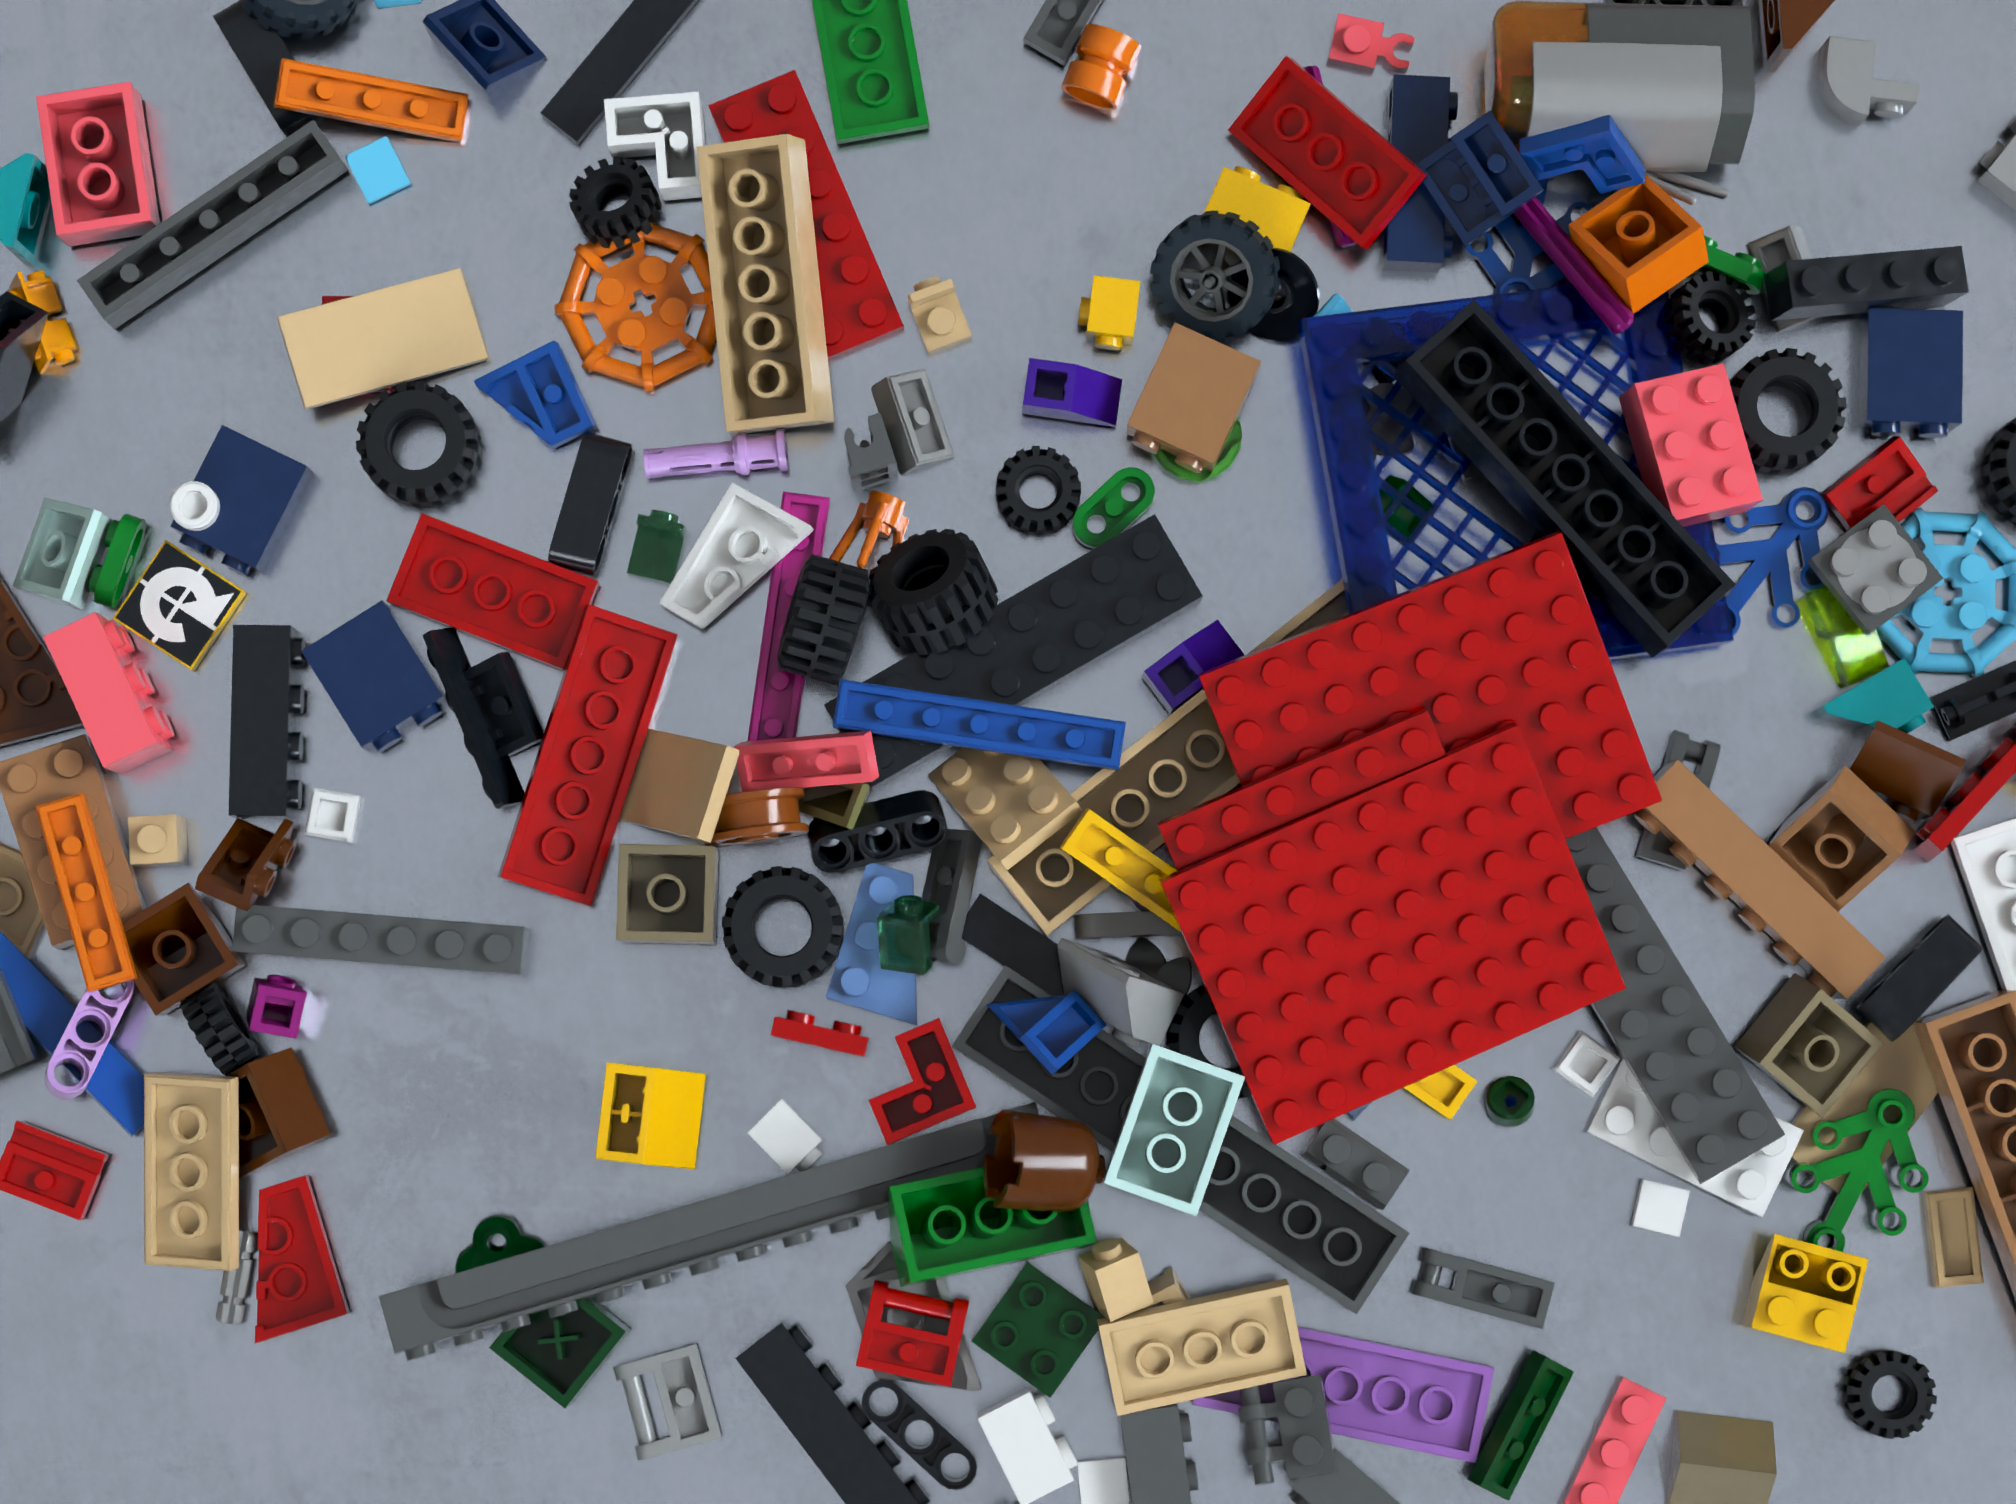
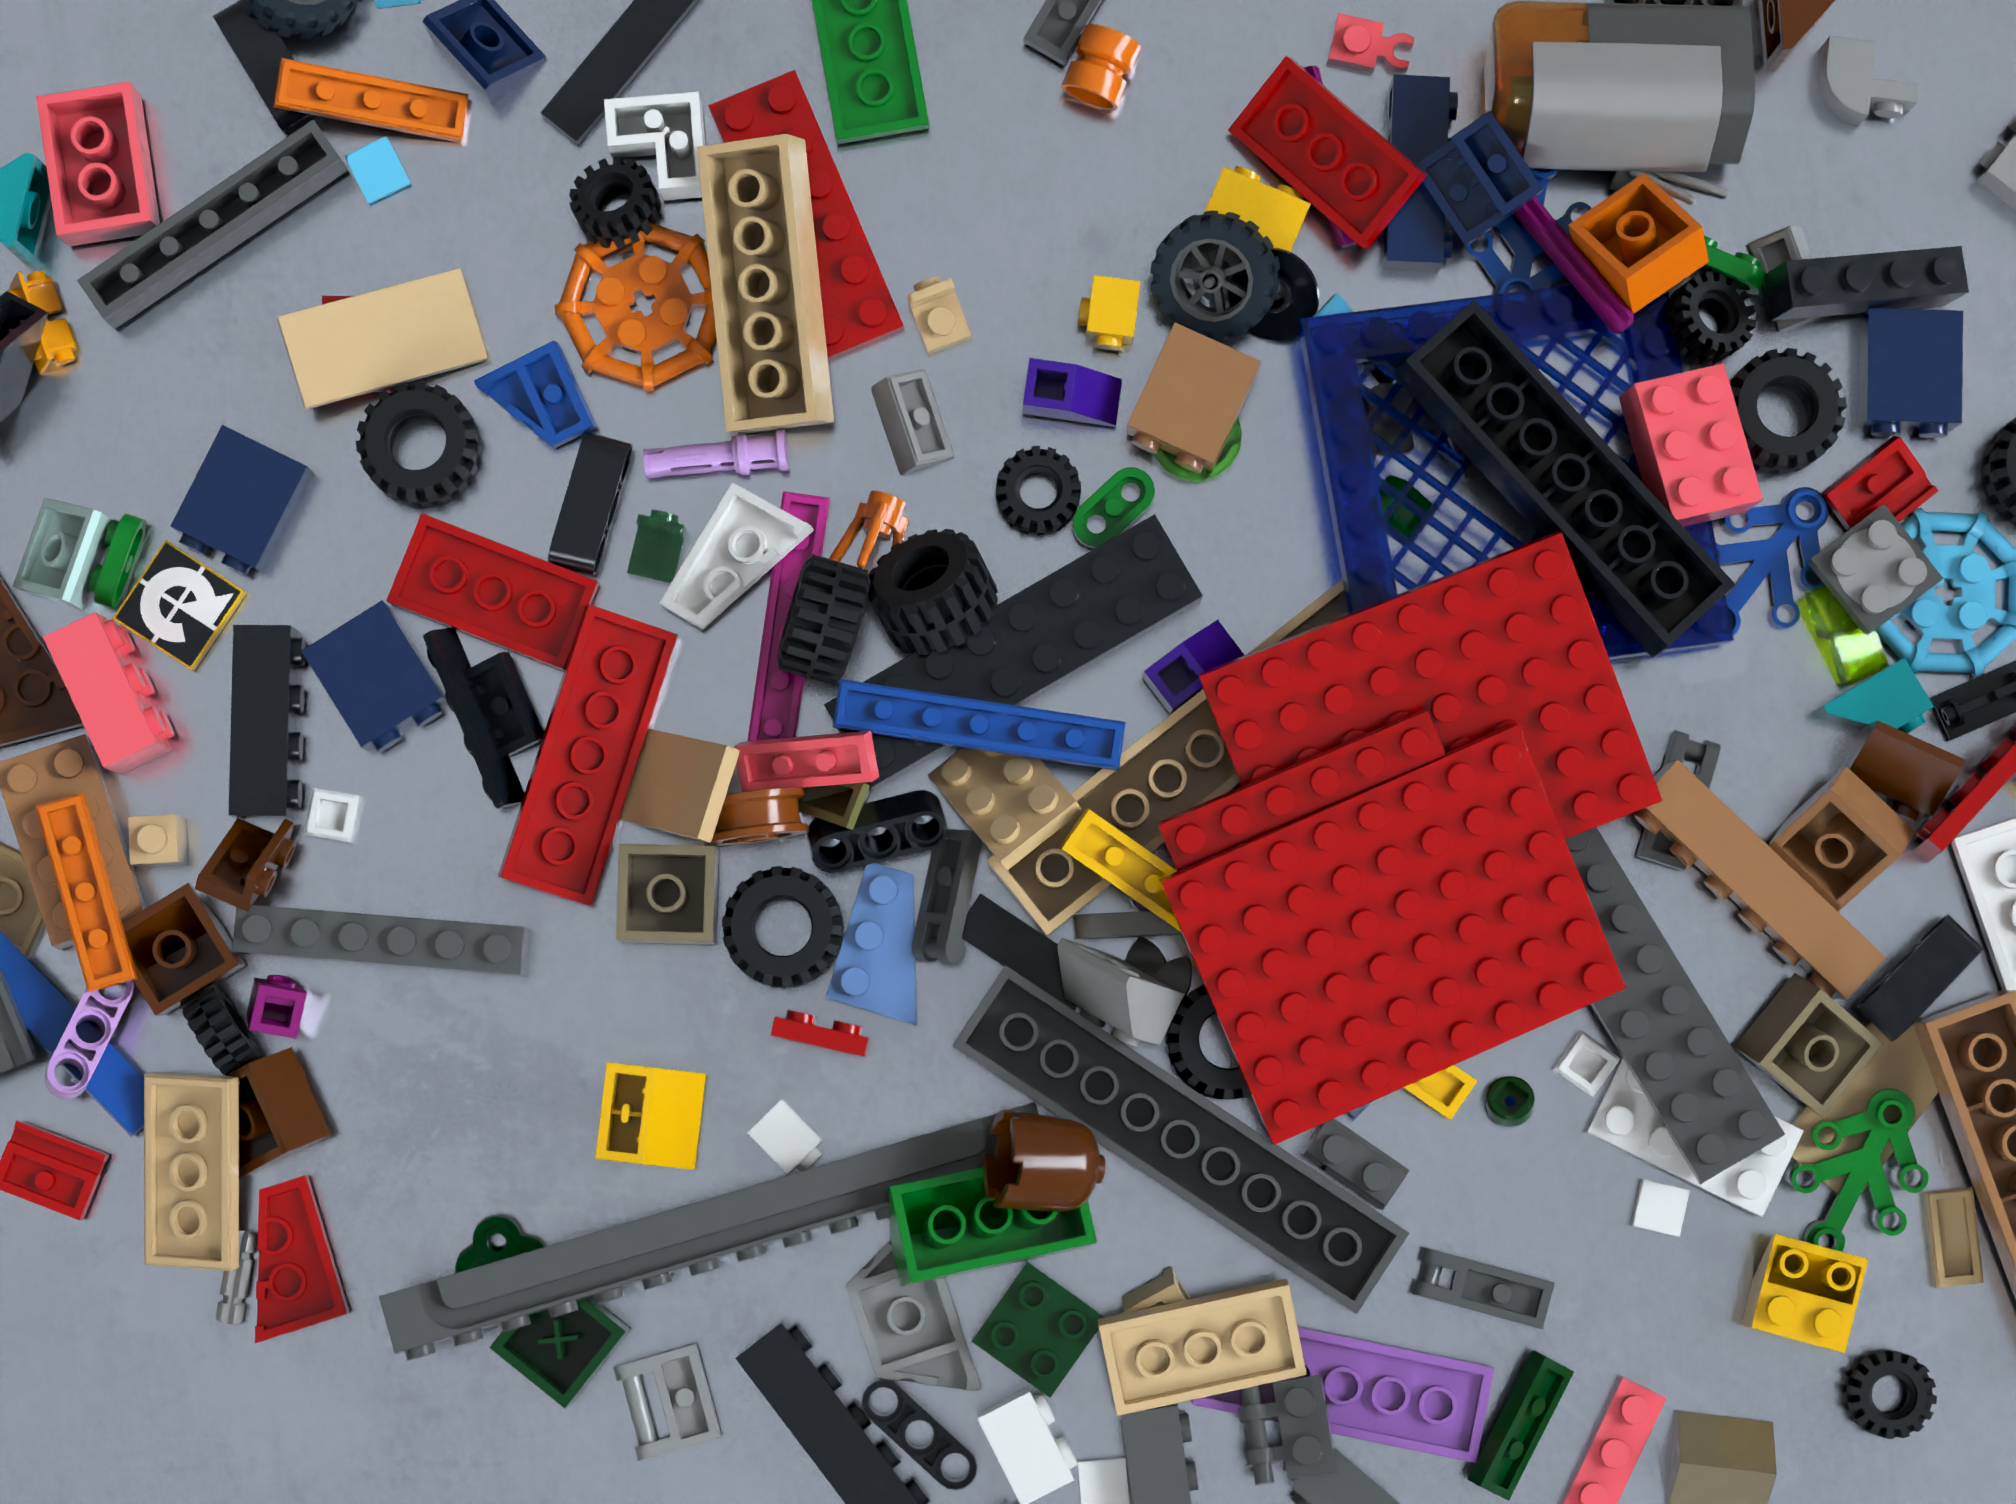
(194, 506): white tile -> none
(873, 461): dark grey hinge -> none
(906, 935): clear green bracket -> none
(907, 1349): red plate -> none
(936, 1089): red brick -> none
(1051, 1026): blue slope -> none
(1115, 1278): tan brick -> none
(1173, 1129): light aqua brick -> none
(1590, 146): blue plate -> none

